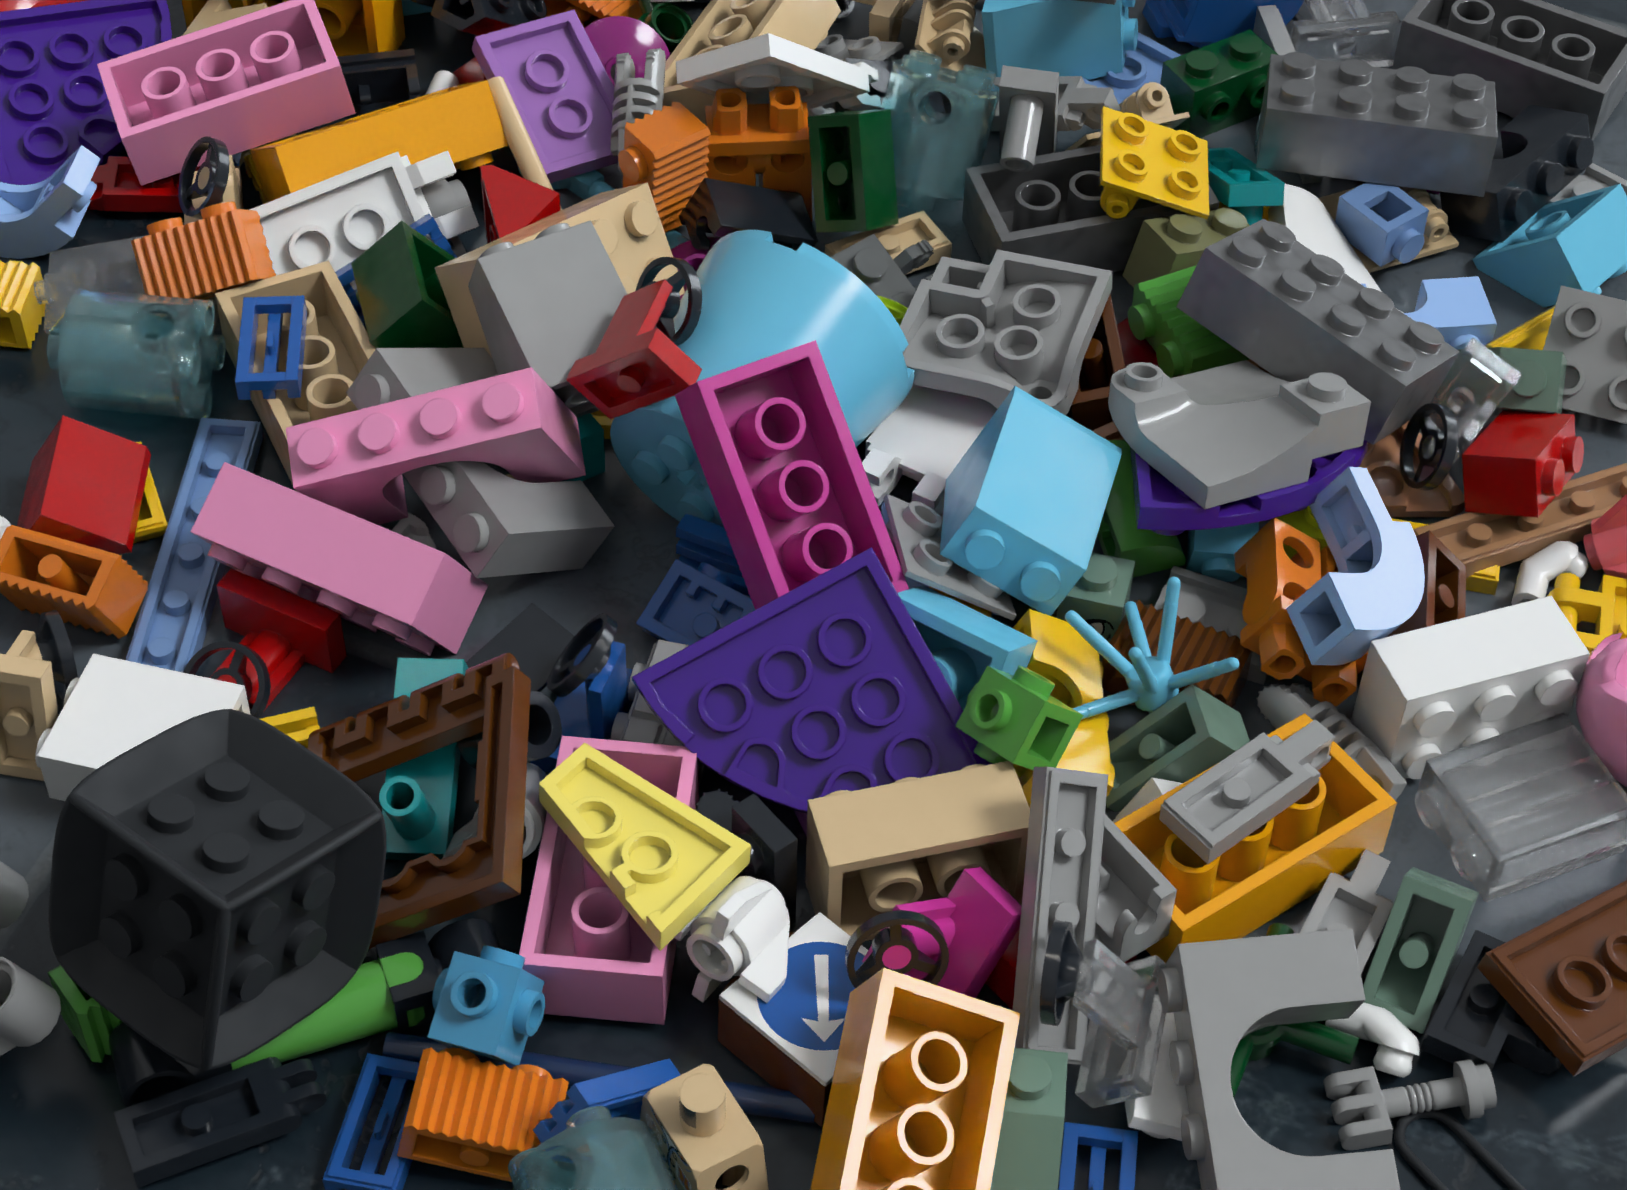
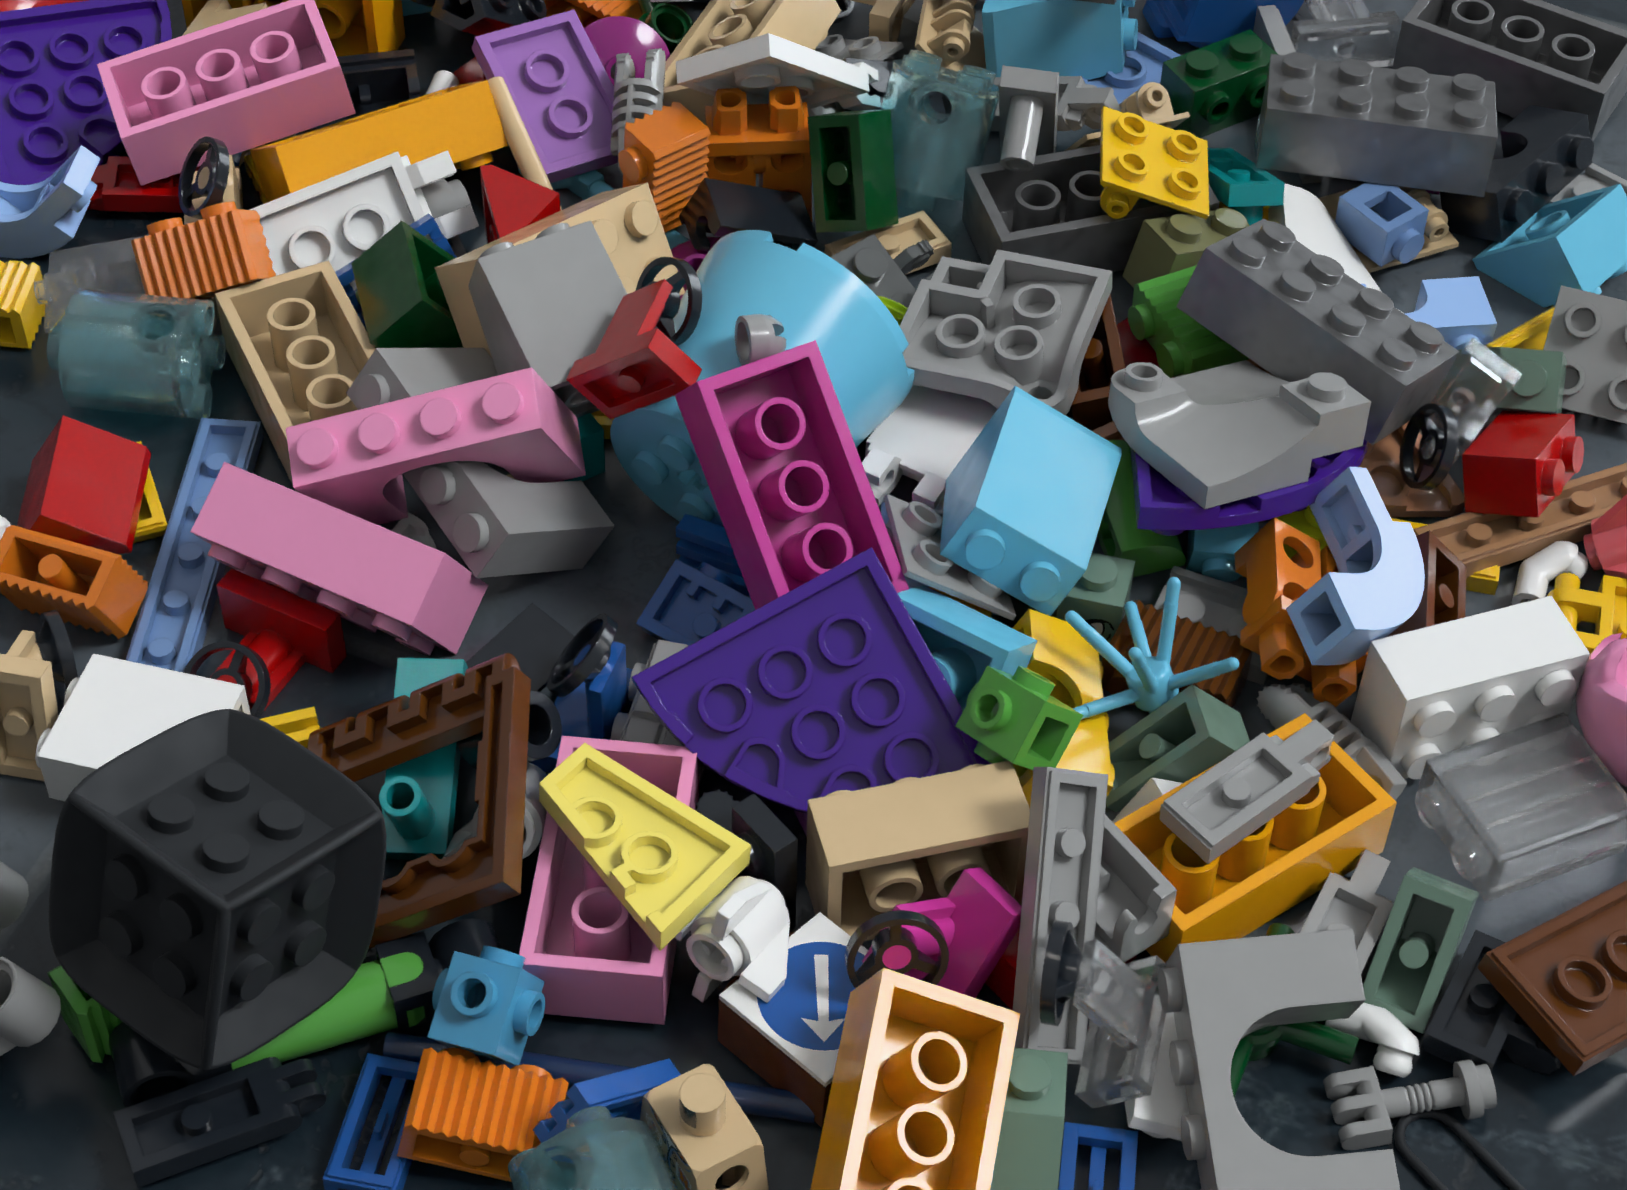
(271, 379): blue tile -> none
(758, 337): none -> light grey hinge

